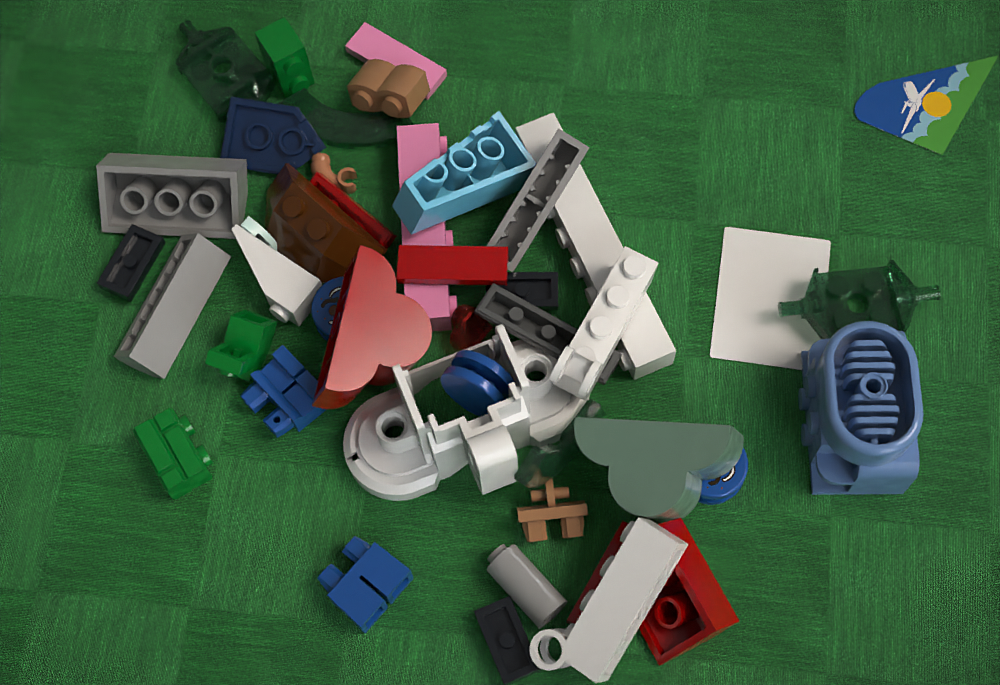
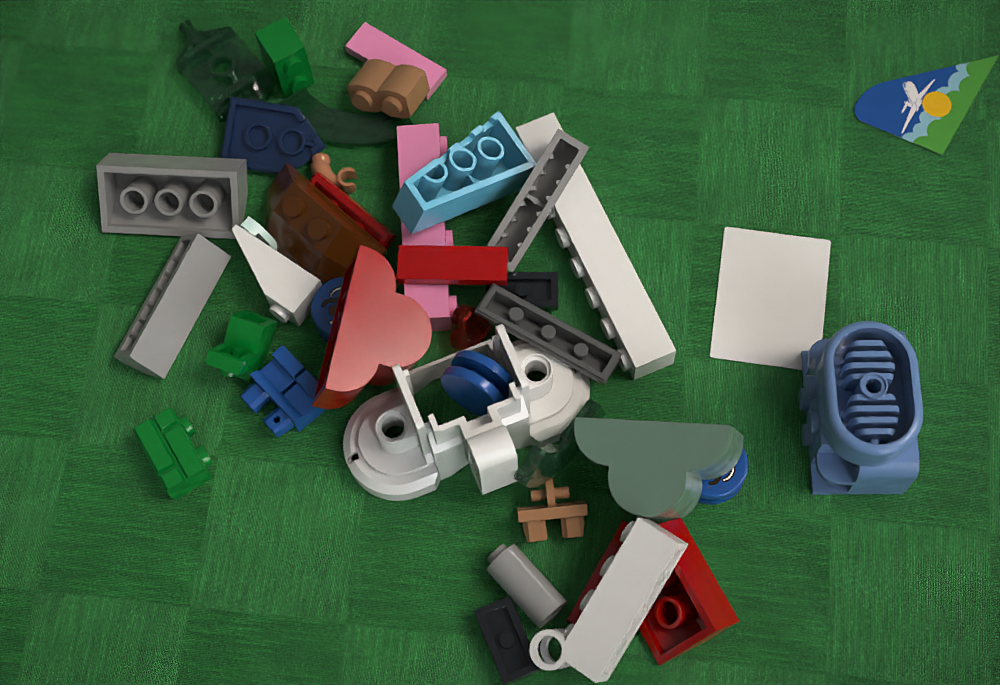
(131, 262): black plate -> none
(355, 597): blue hips -> none
(604, 324): white hinge -> none
(883, 290): clear green plate -> none

